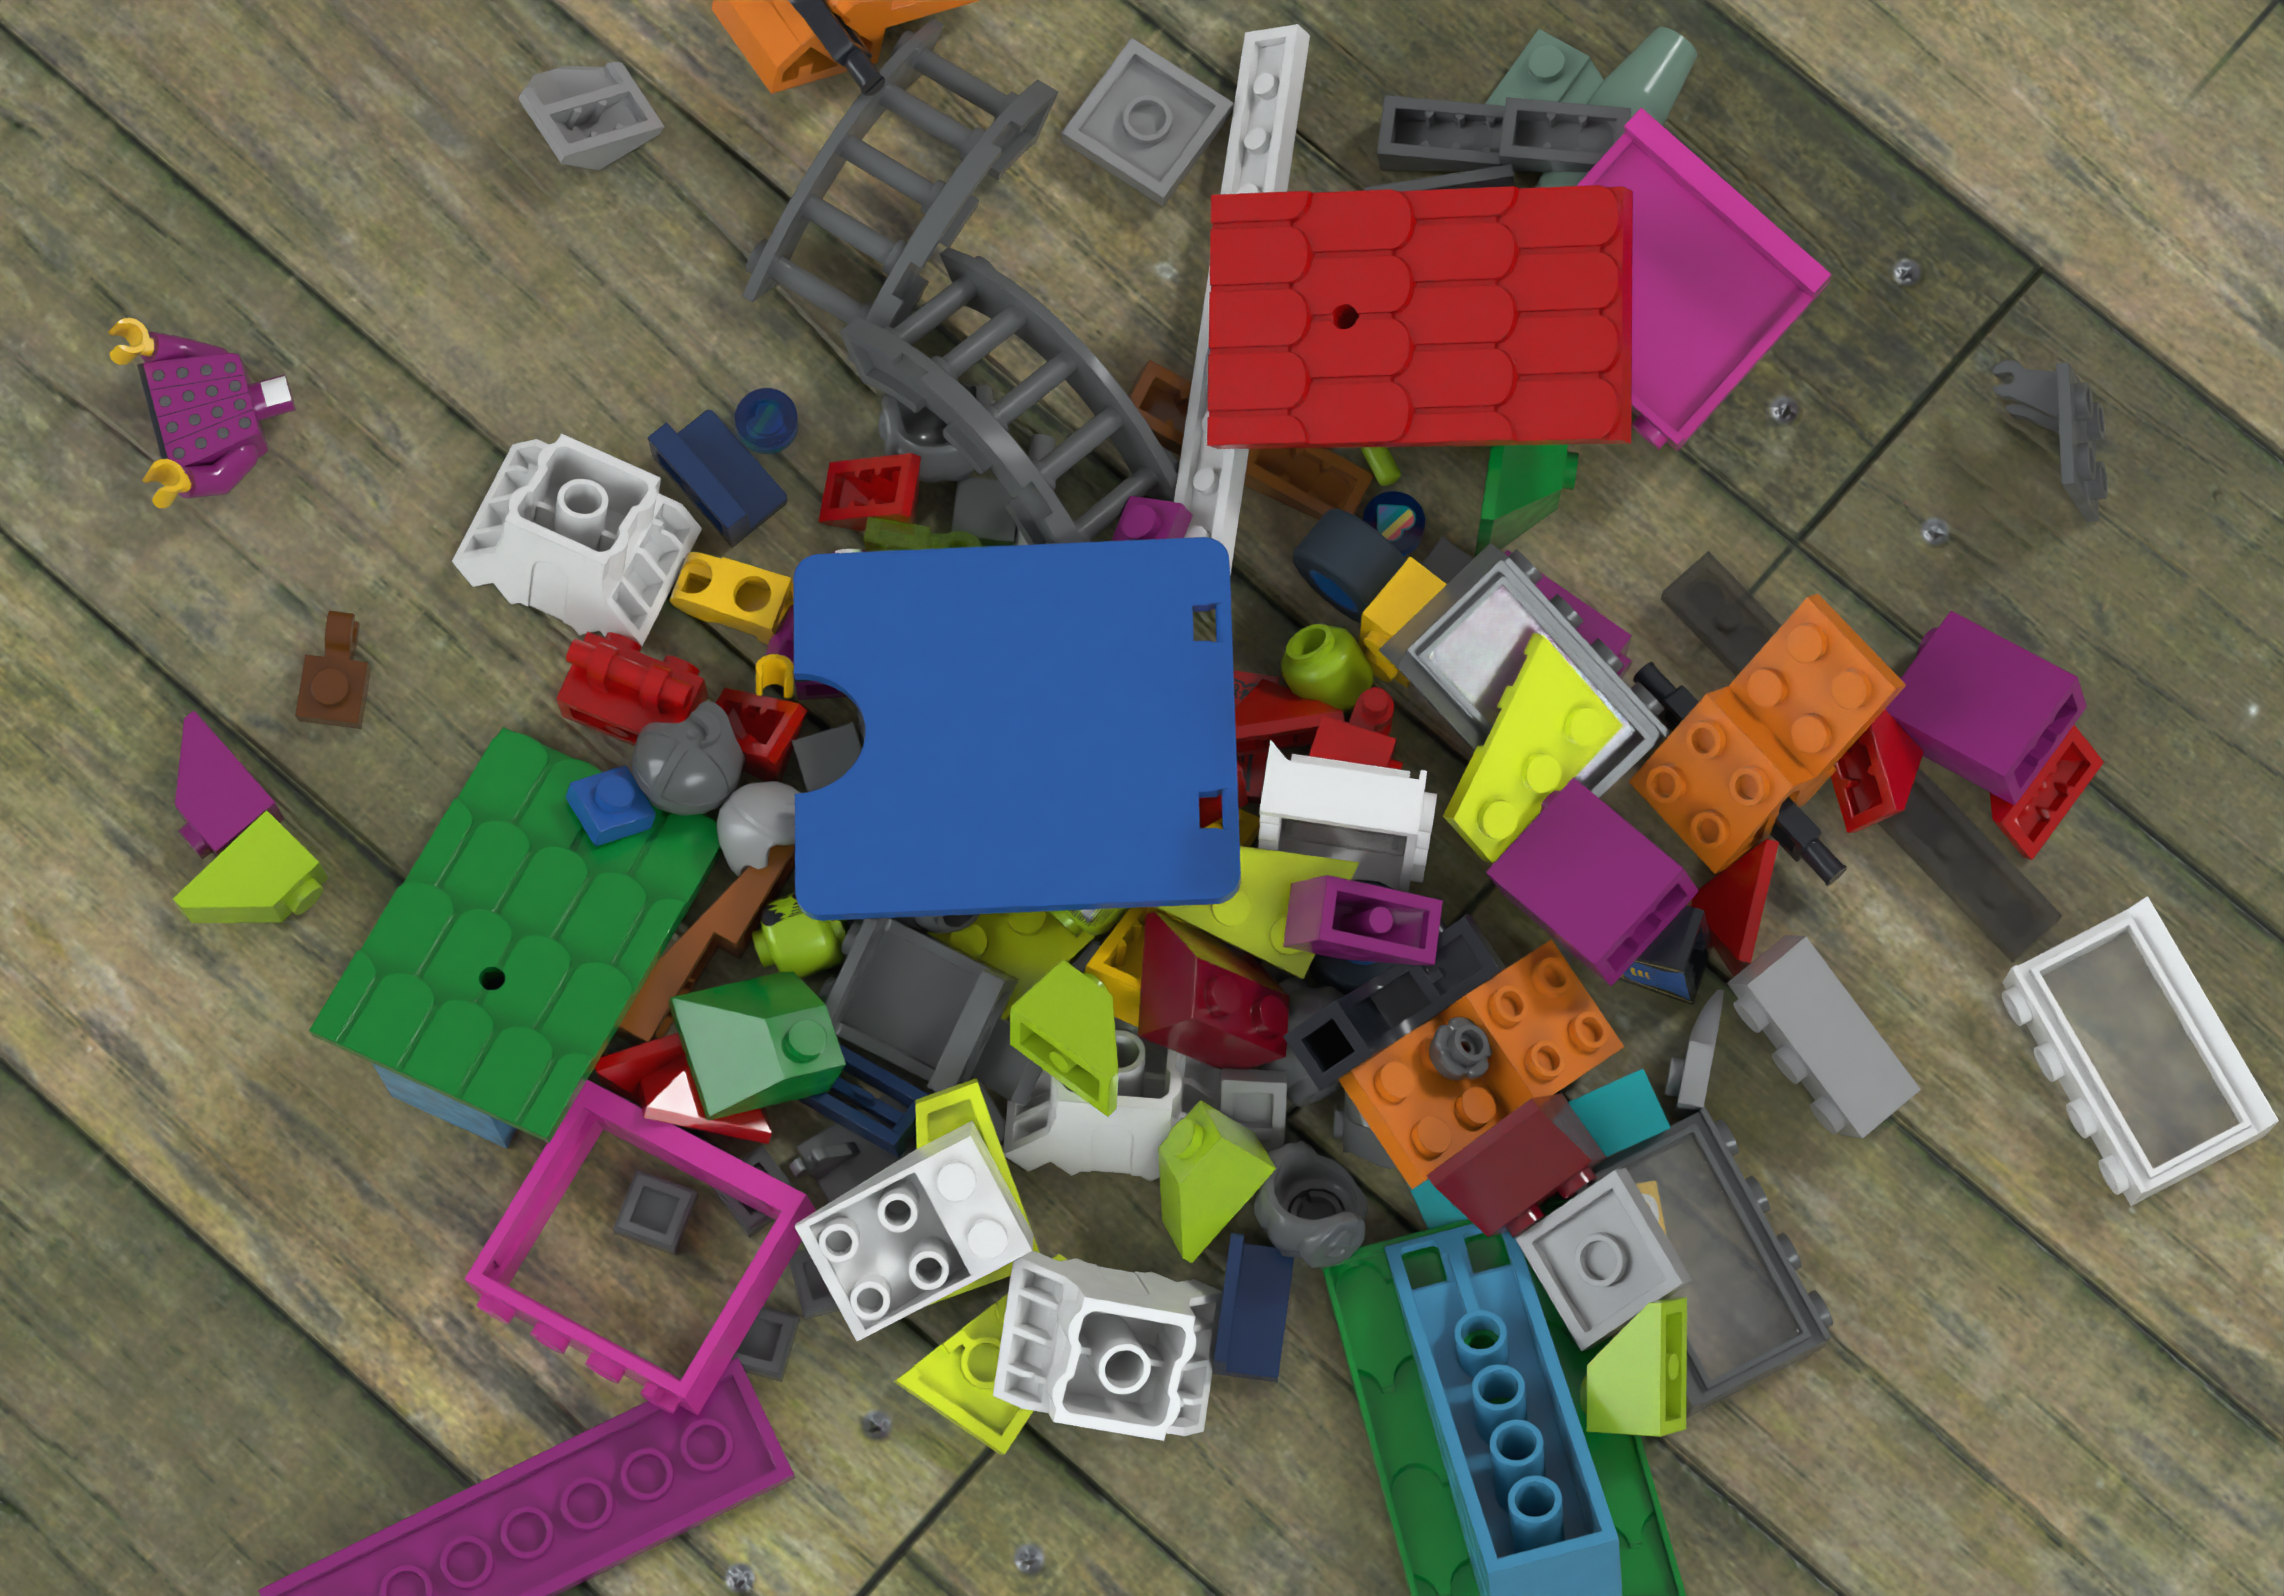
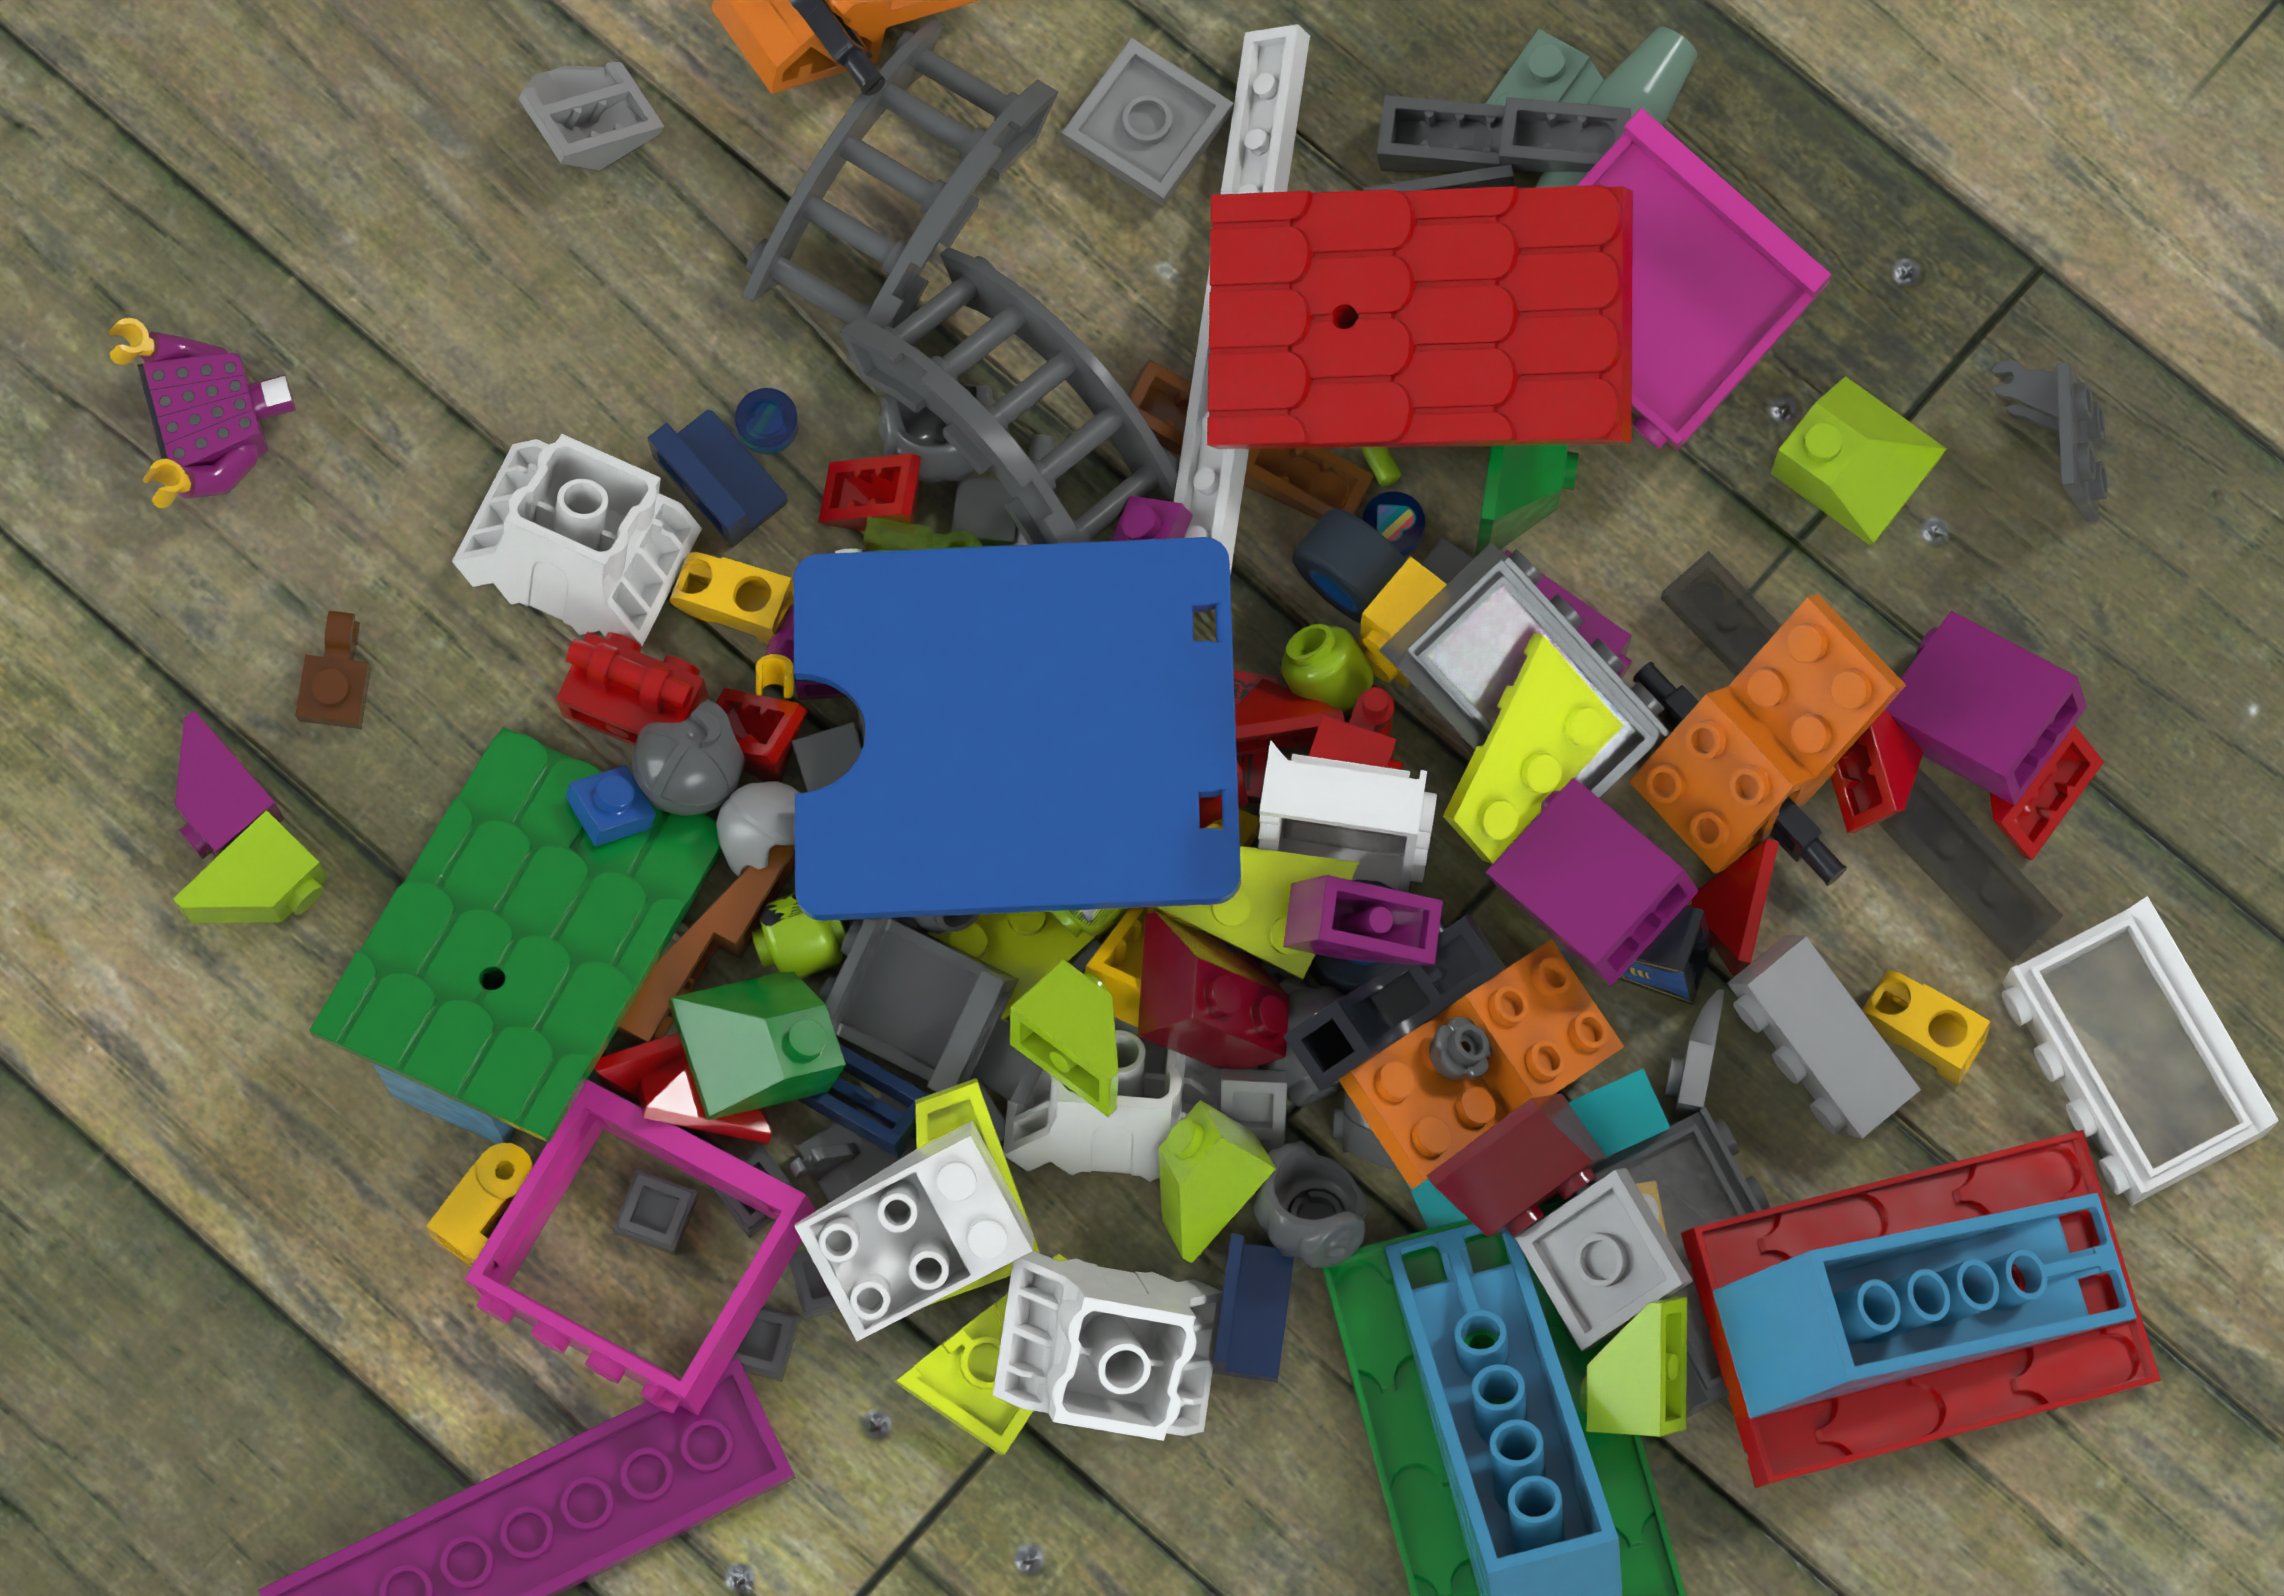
(480, 1201): none -> yellow leg
(1856, 459): none -> lime slope
(1919, 1308): none -> piece
(1927, 1024): none -> yellow leg

